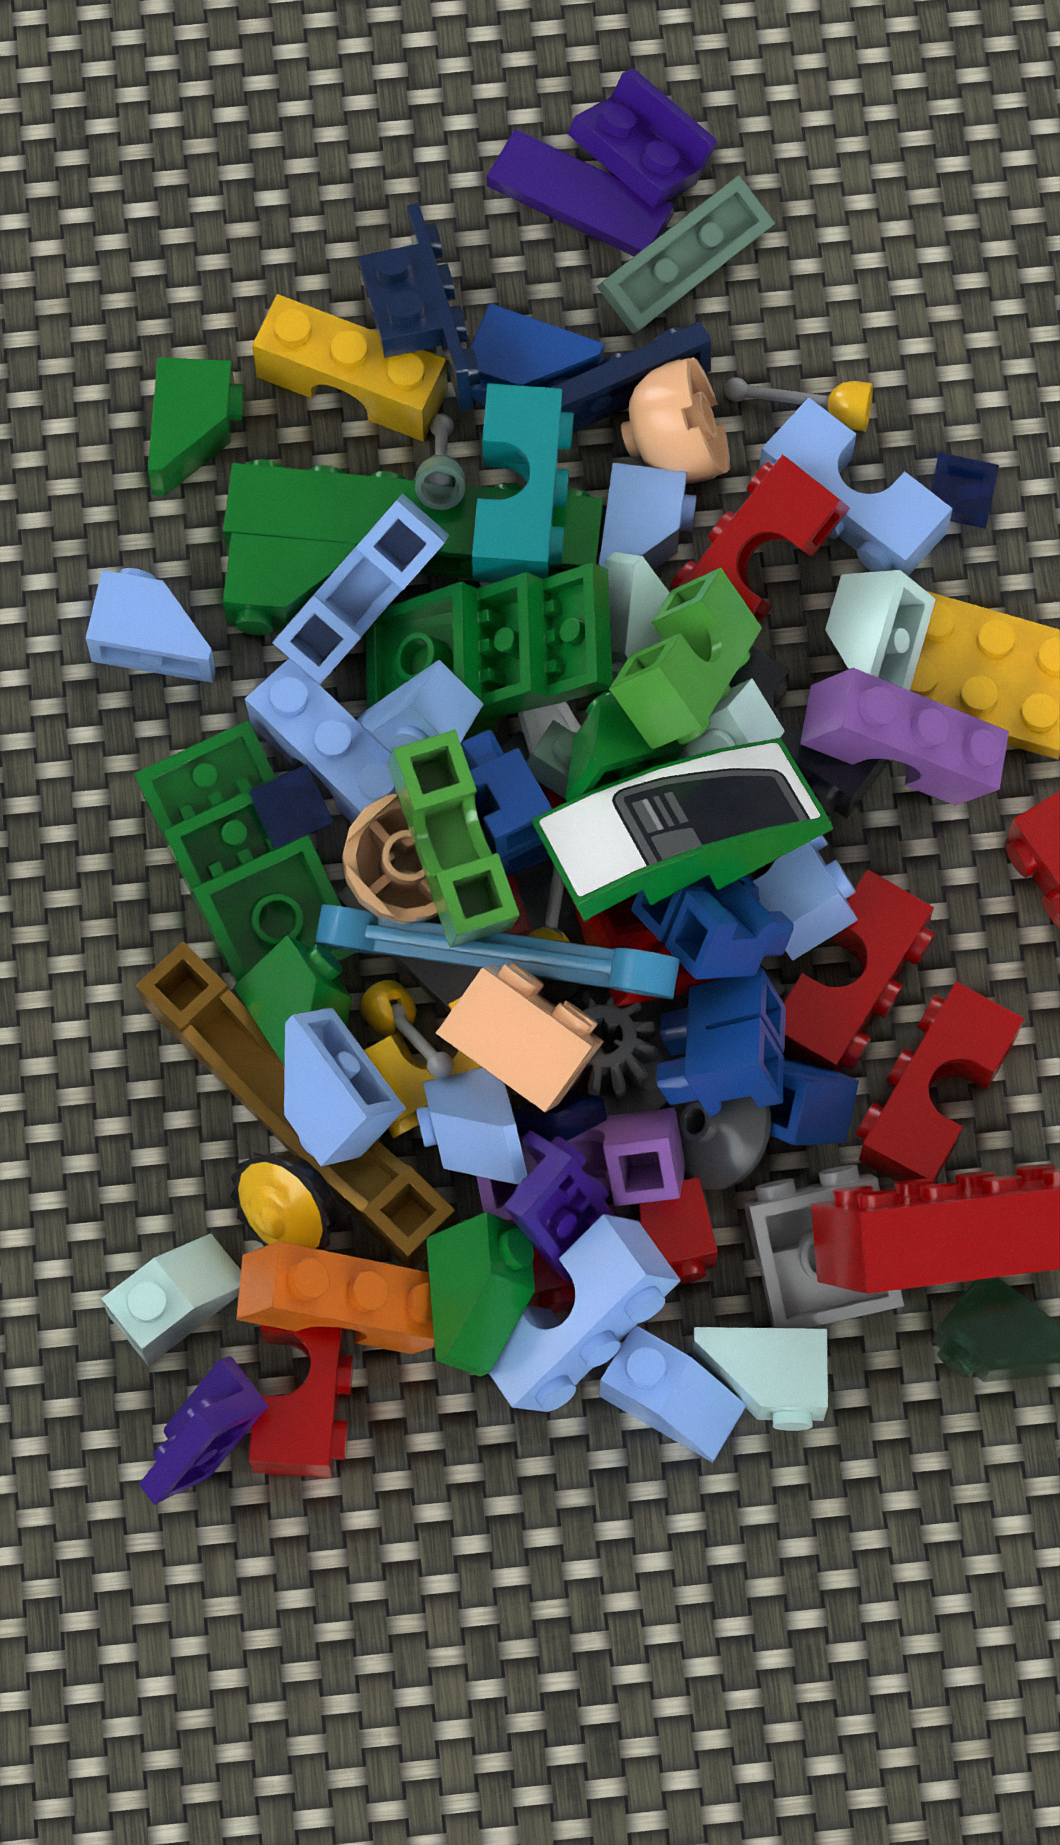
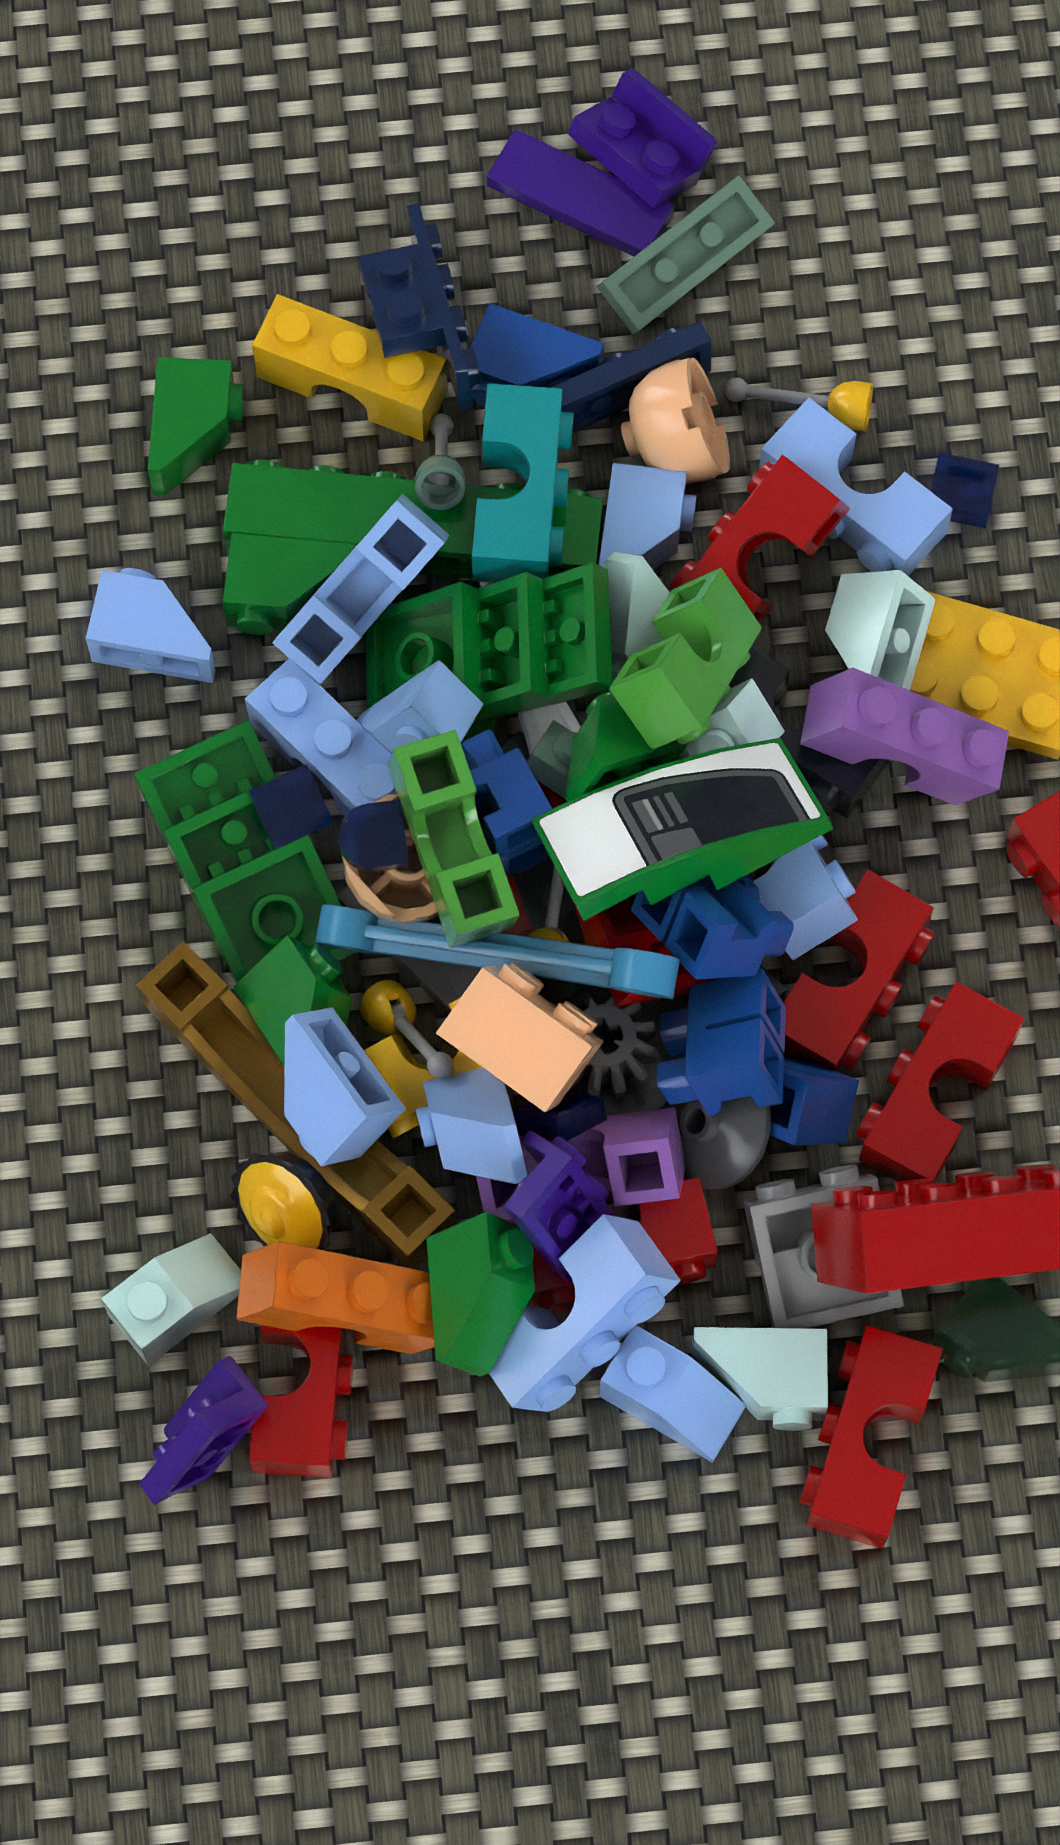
(374, 837): none -> clear blue tile
(852, 1491): none -> red arch

